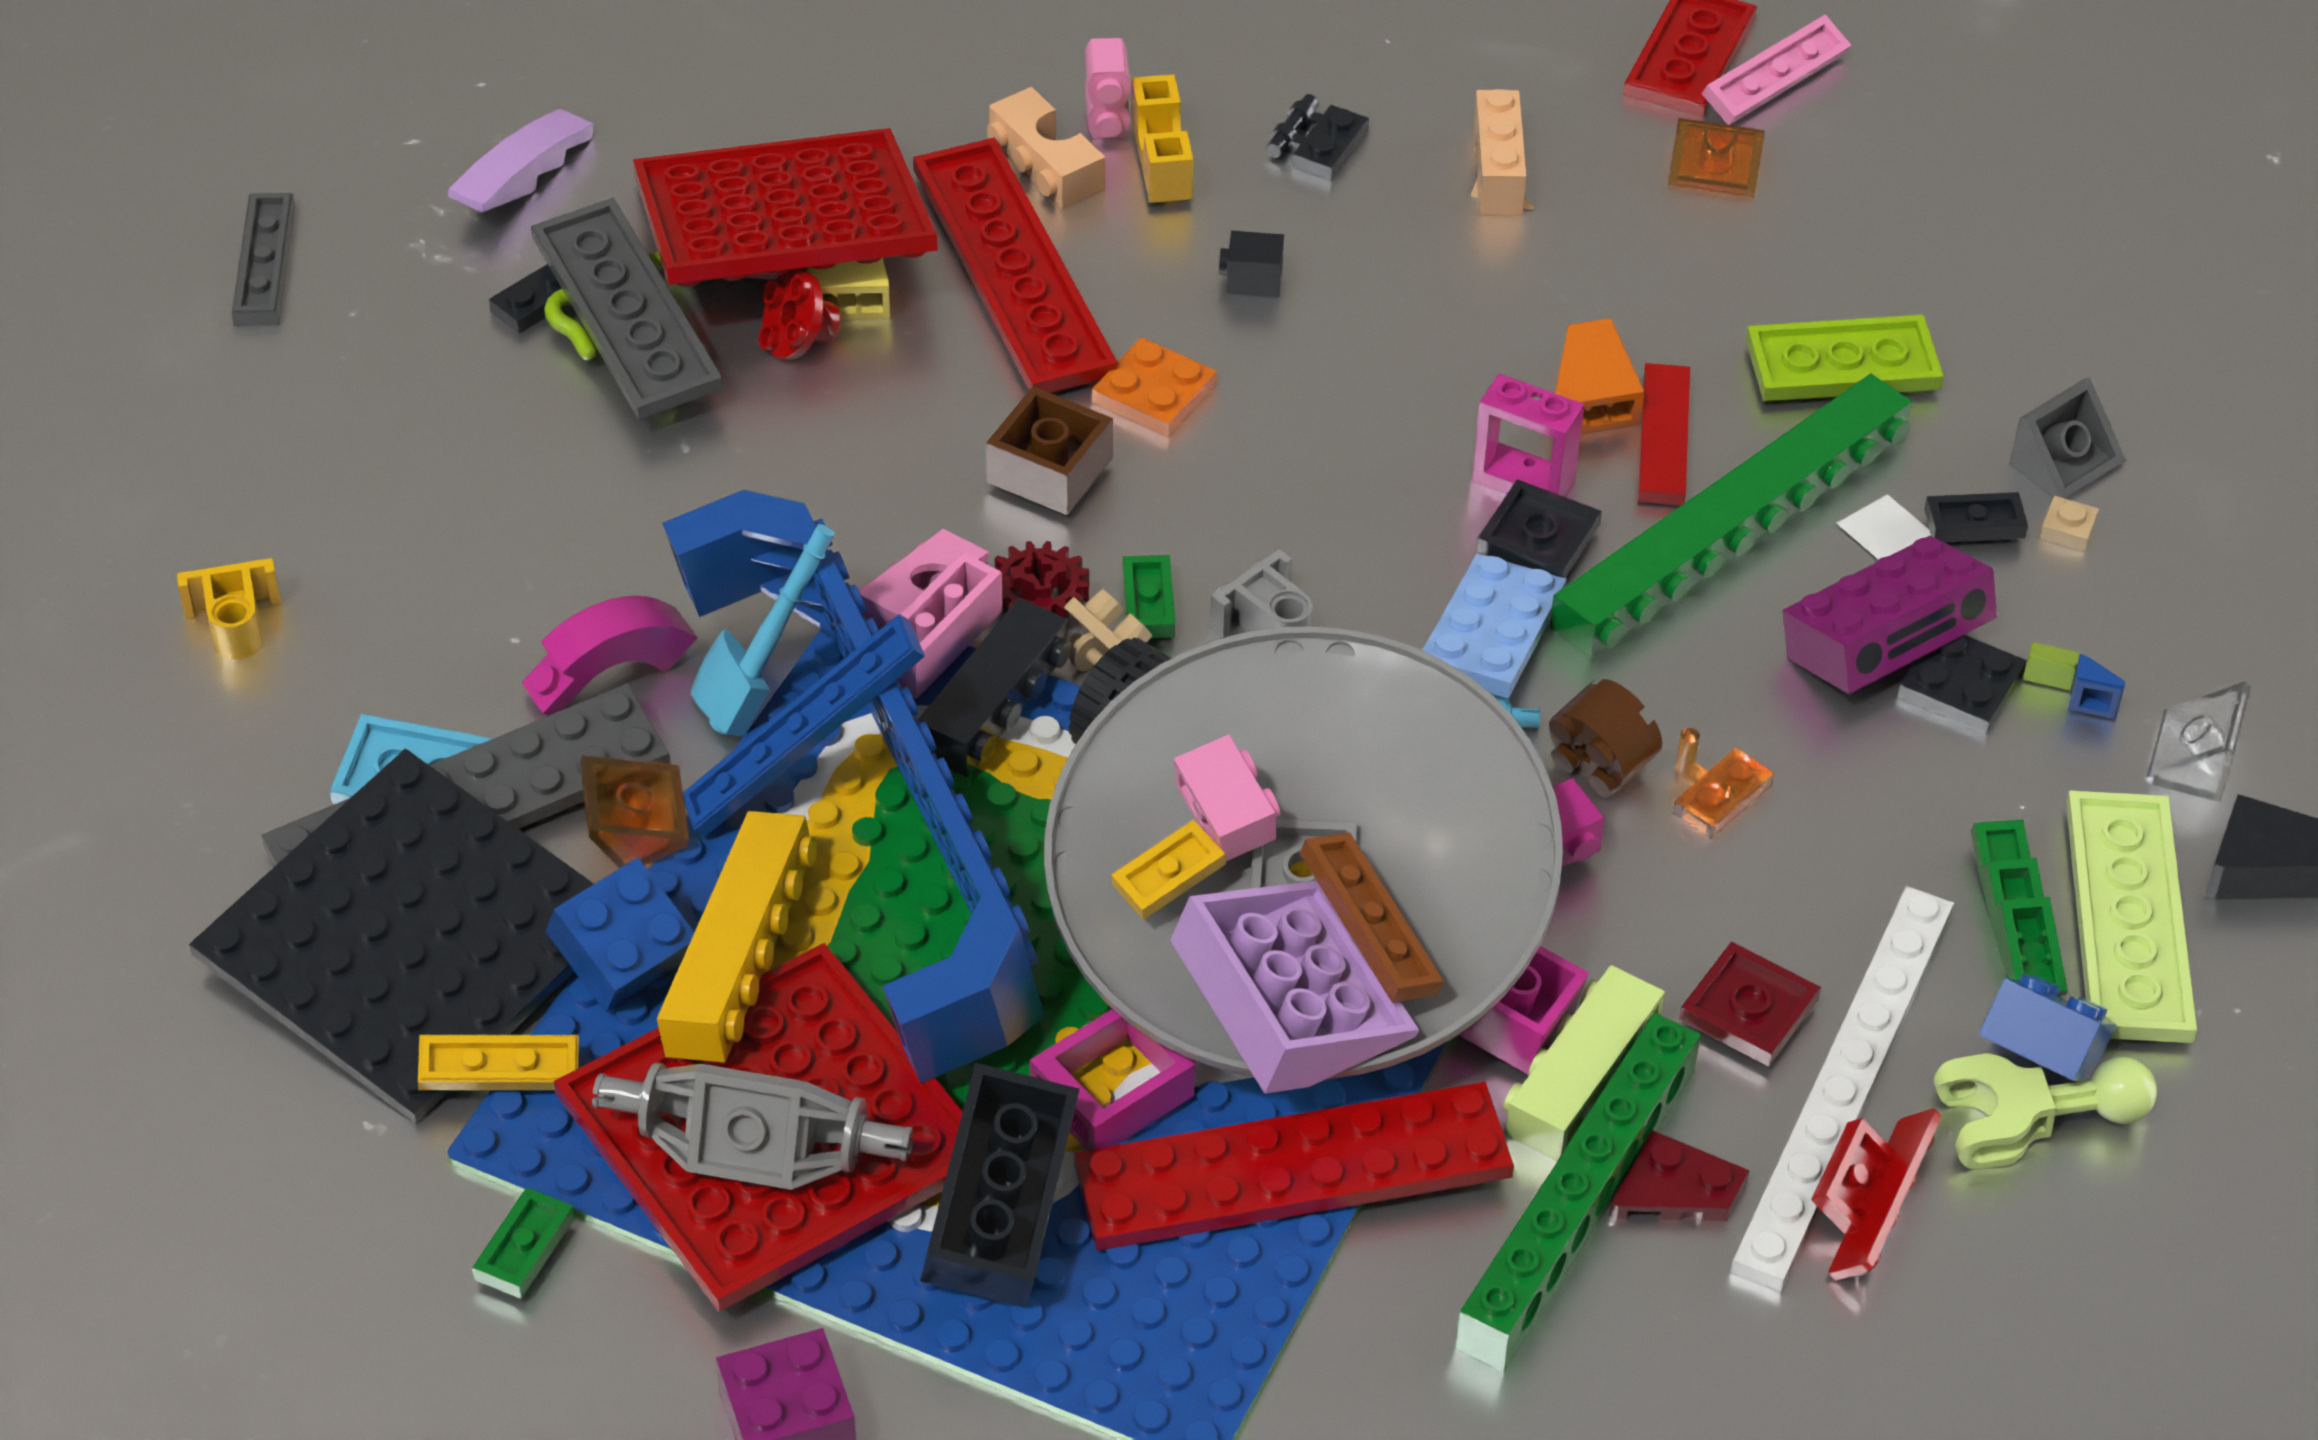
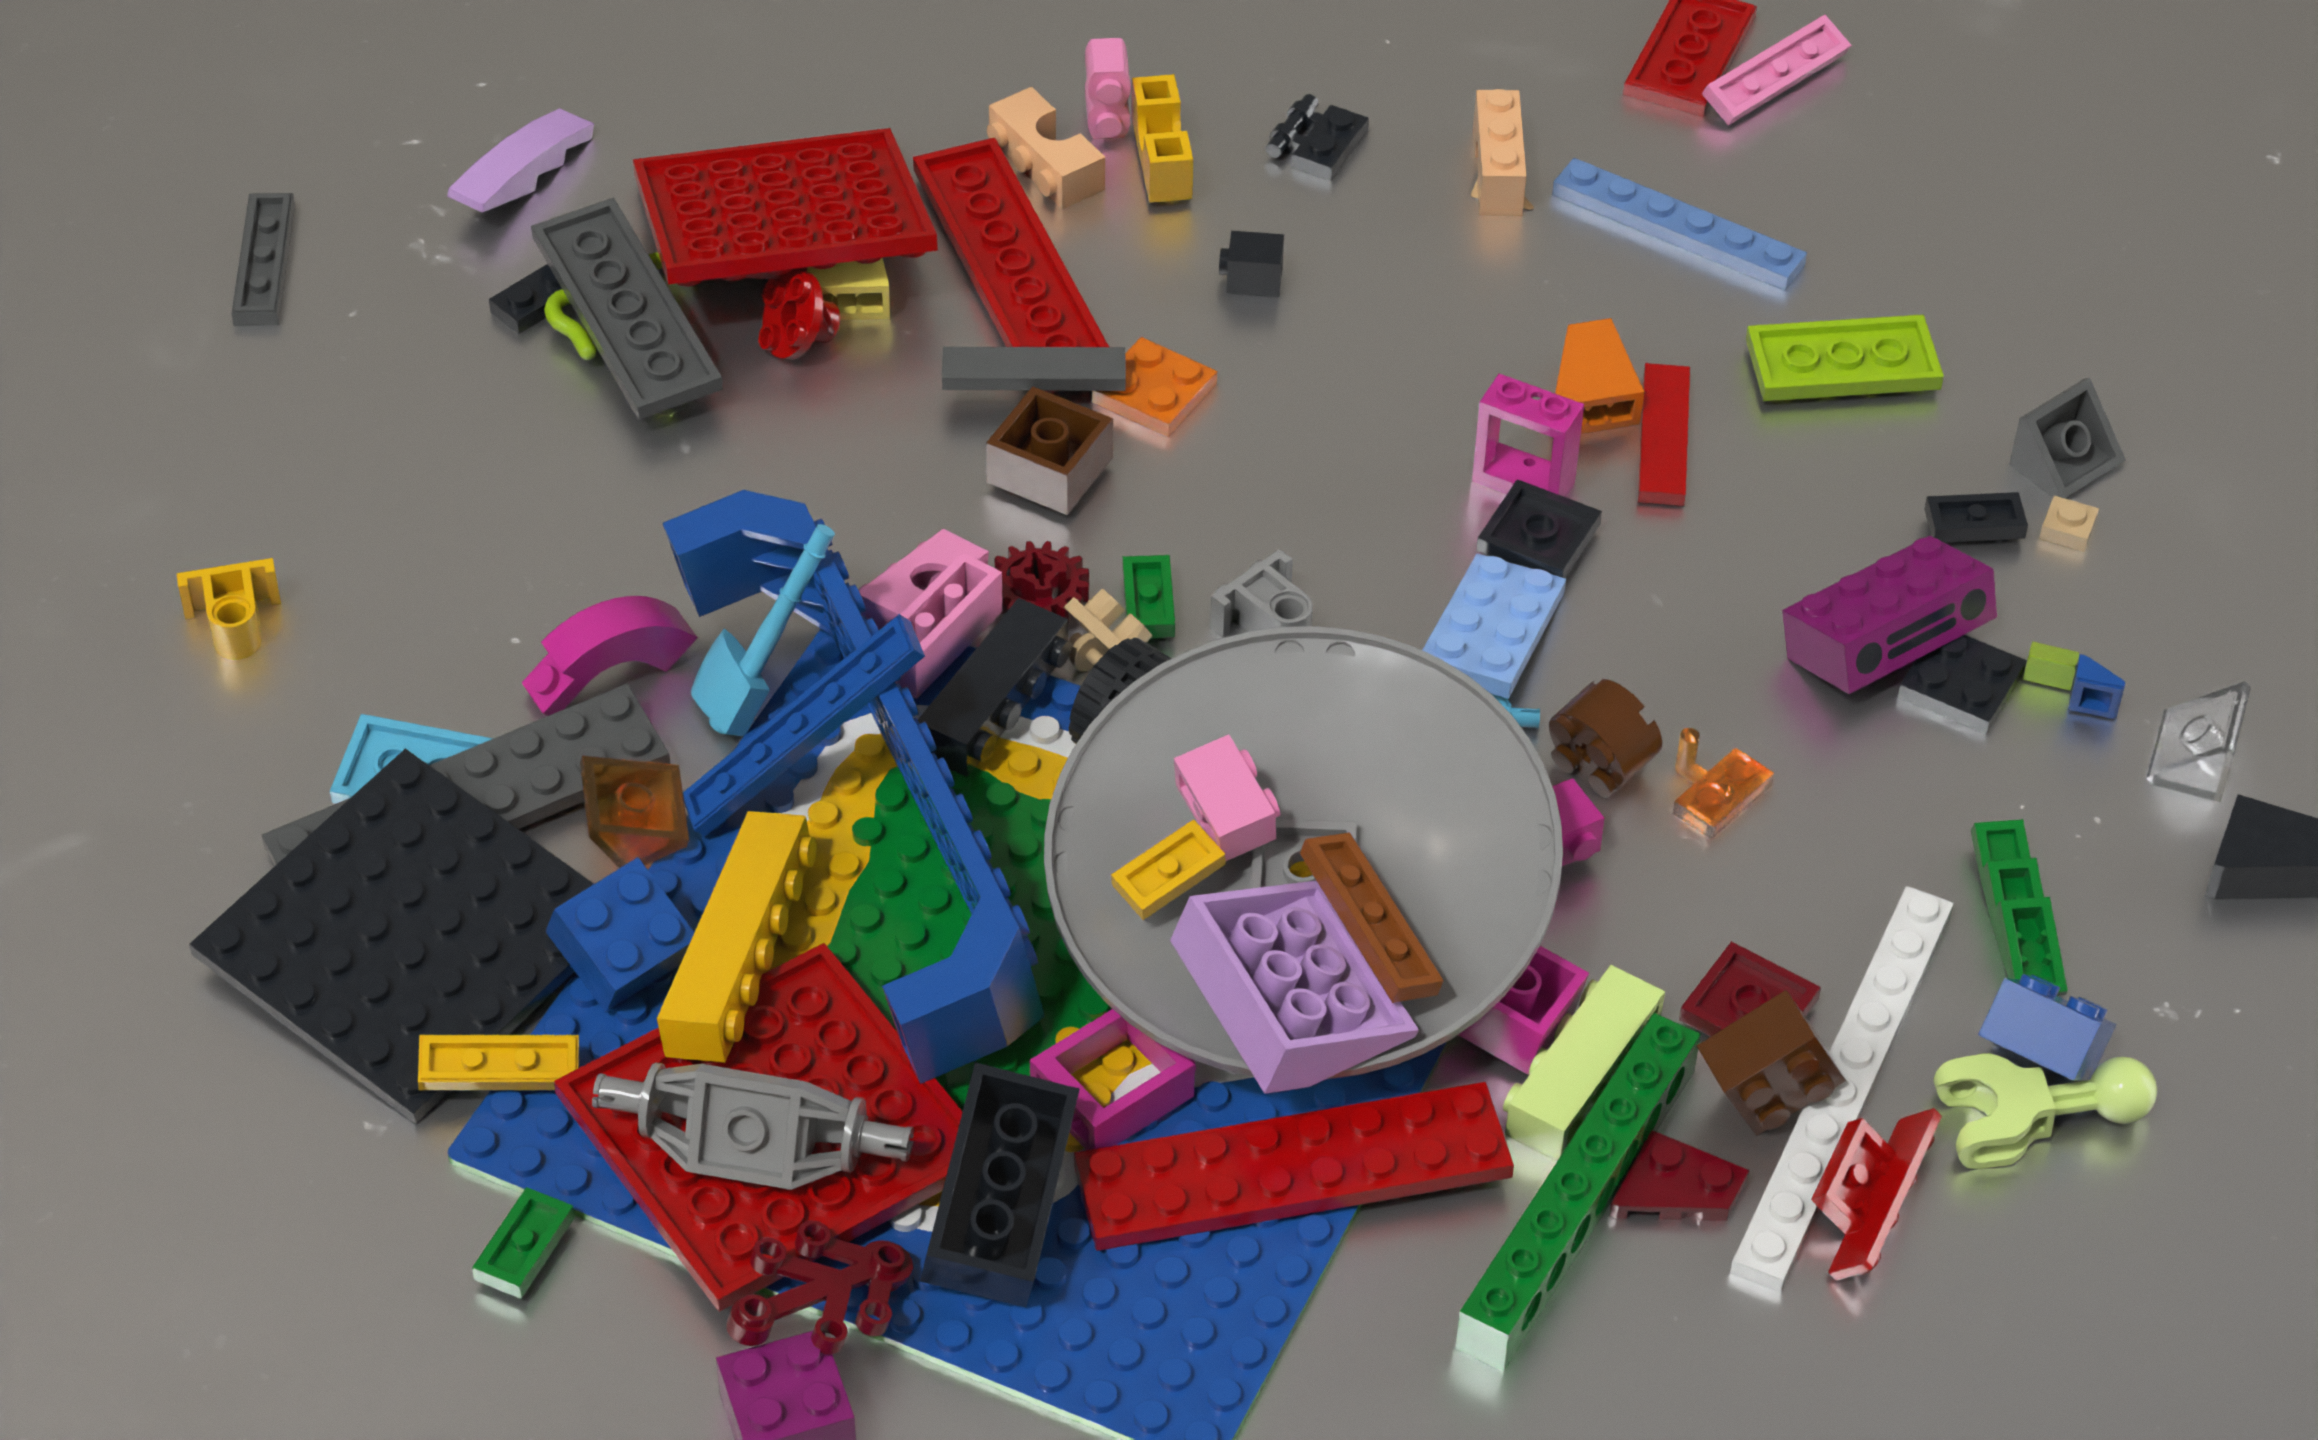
(878, 1265): none -> dark red plant
(1034, 366): none -> dark grey tile
(1679, 223): none -> medium blue plate
(1716, 157): clear orange slope -> none
(1729, 516): green brick -> none
(1771, 1063): none -> reddish brown brick
(1884, 527): white sticker -> none
(2131, 914): yellowish green plate -> none

